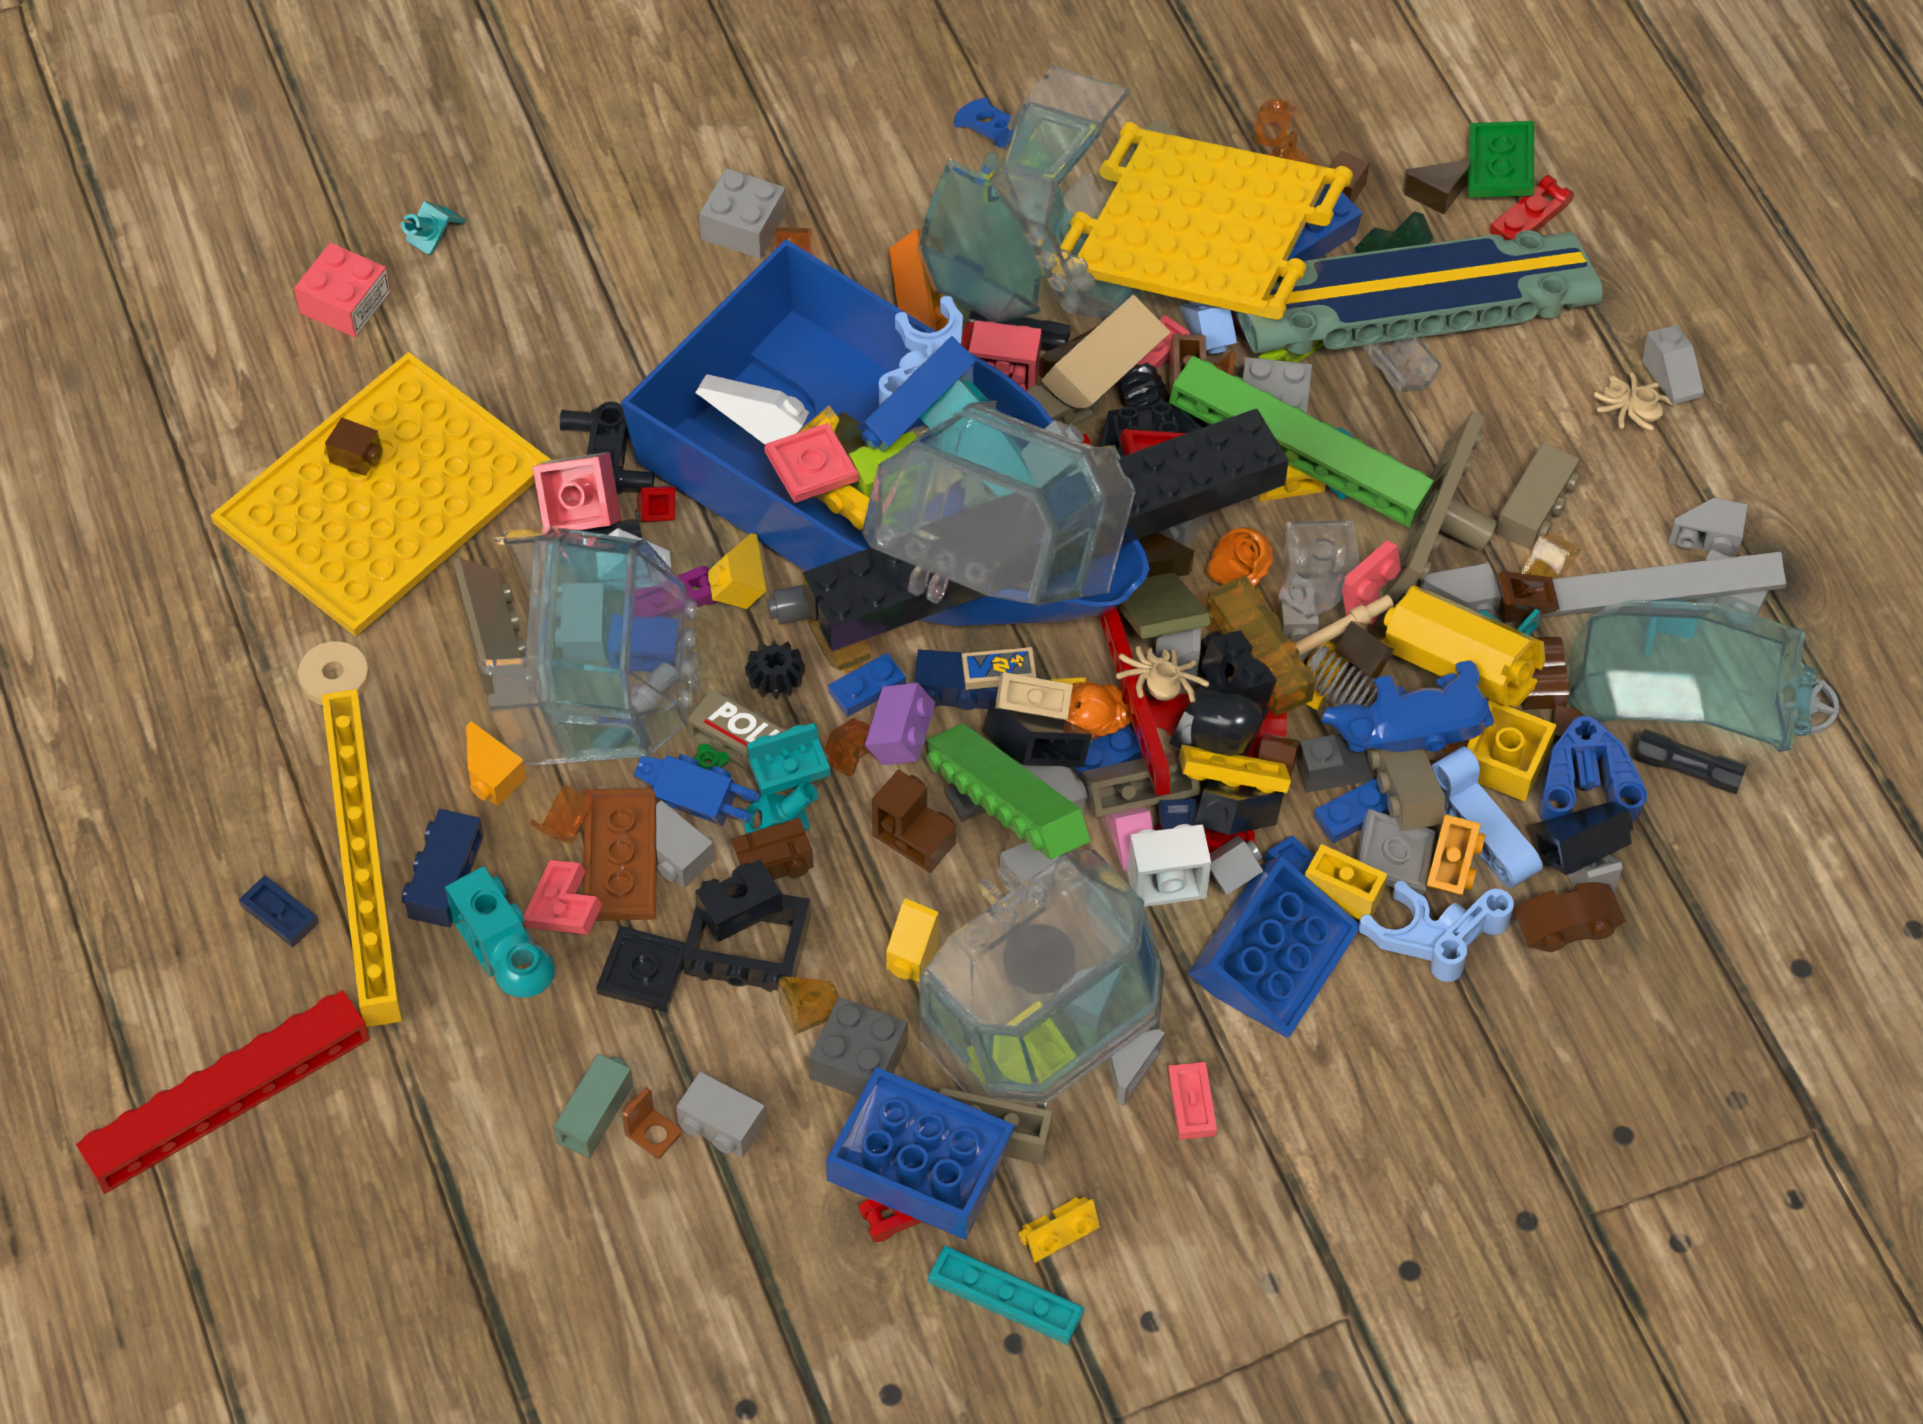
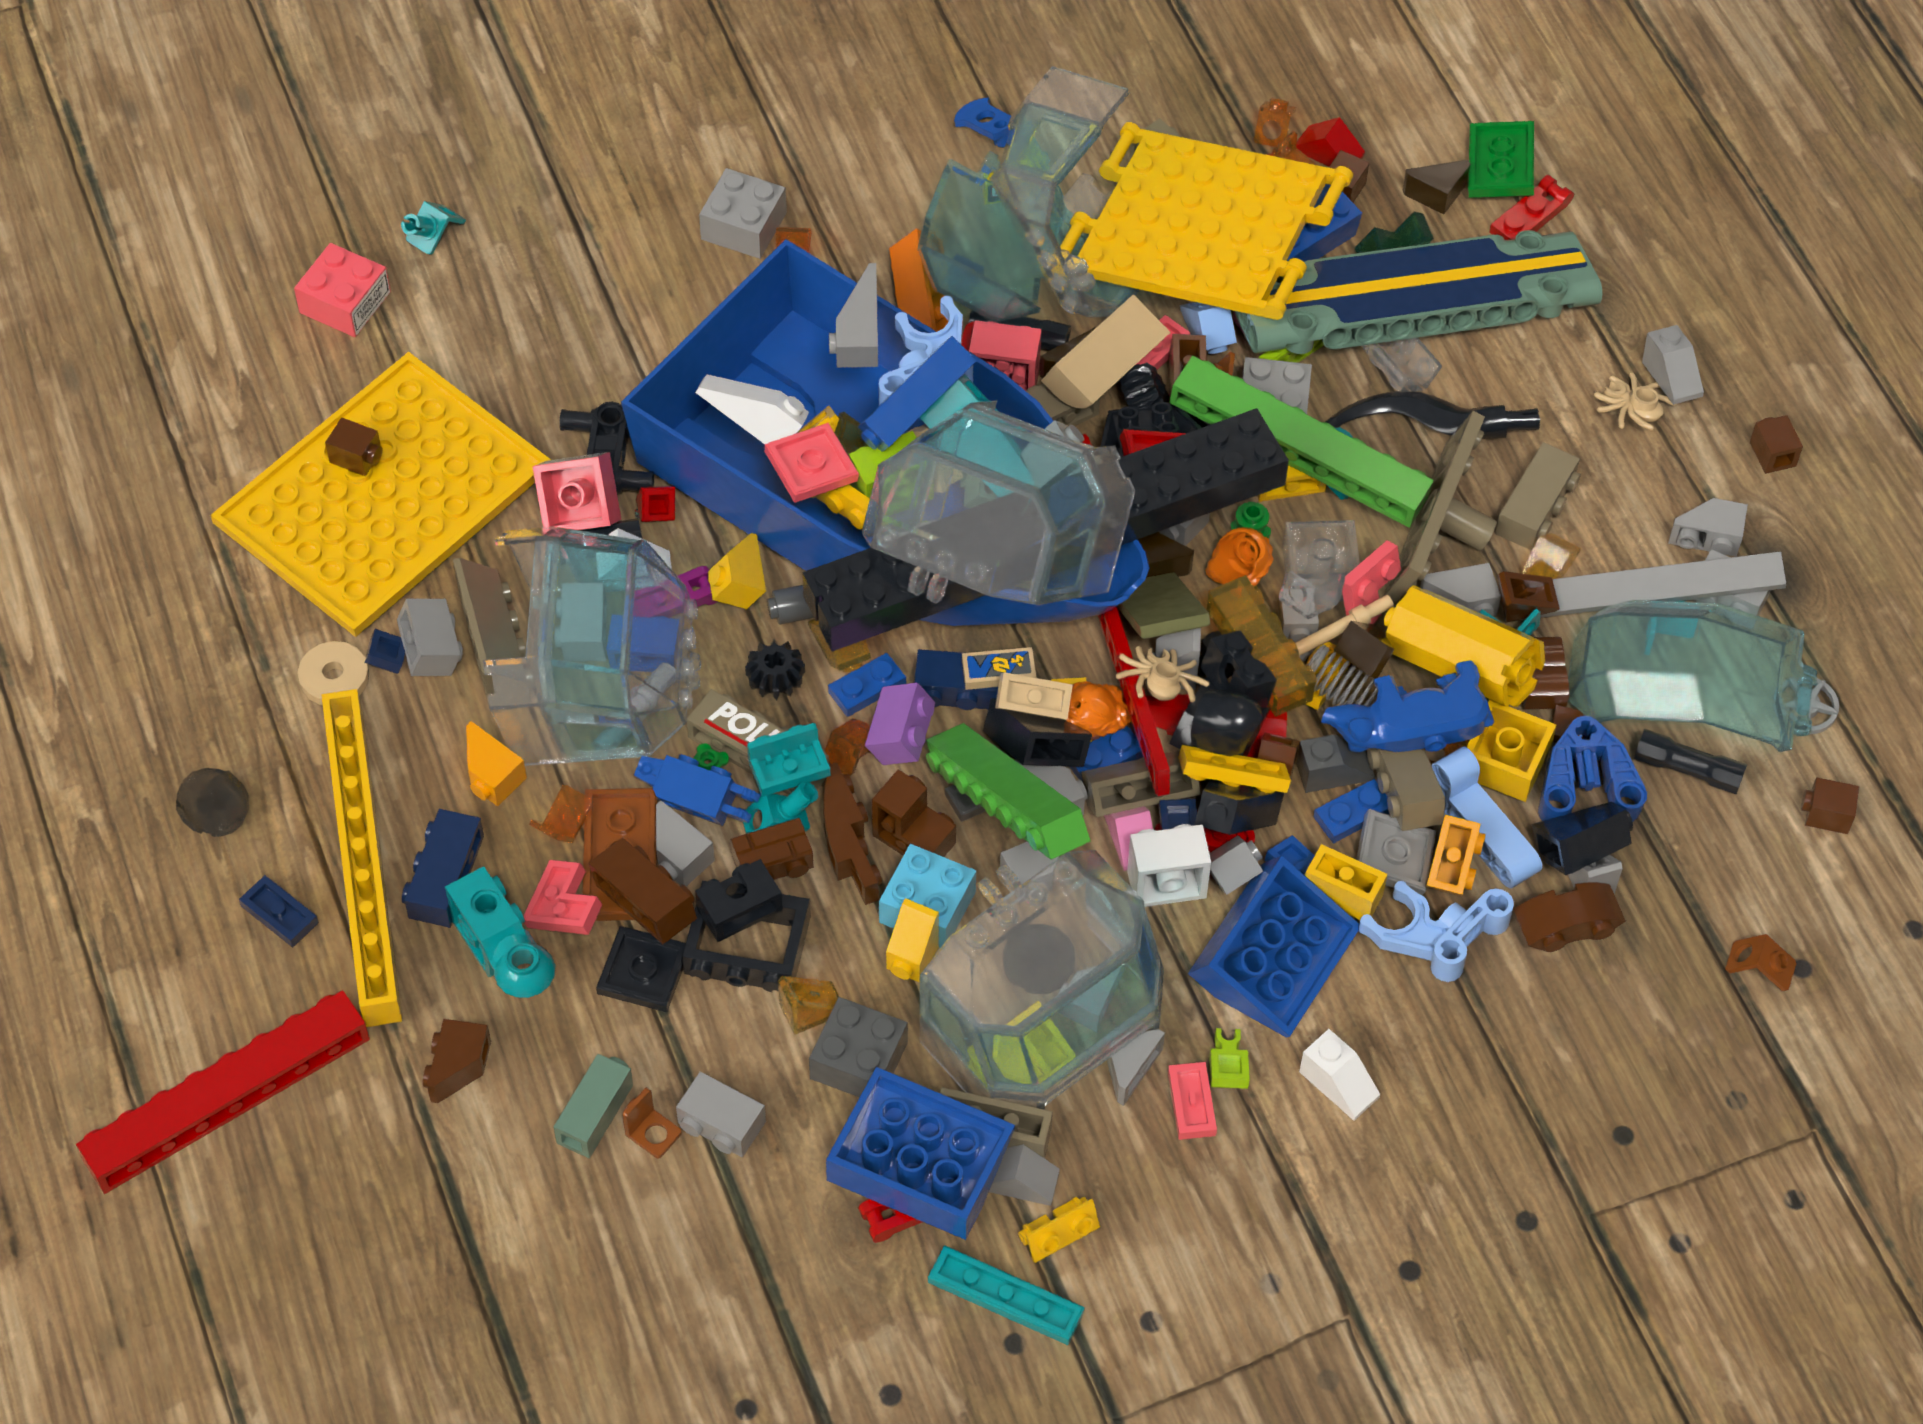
(212, 802): none -> clear smoke tile
(385, 651): none -> dark blue plate
(429, 637): none -> light grey brick
(458, 1058): none -> reddish brown slope
(643, 890): none -> reddish brown brick
(845, 835): none -> reddish brown slope
(856, 325): none -> light grey slope
(932, 883): none -> medium azure brick
(1025, 1176): none -> light grey slope
(1227, 1064): none -> lime plate
(1252, 516): none -> green brick
(1326, 139): none -> red slope
(1339, 1074): none -> white slope
(1439, 414): none -> black animal
(1766, 957): none -> dark orange bracket
(1776, 444): none -> reddish brown brick
(1830, 805): none -> reddish brown brick

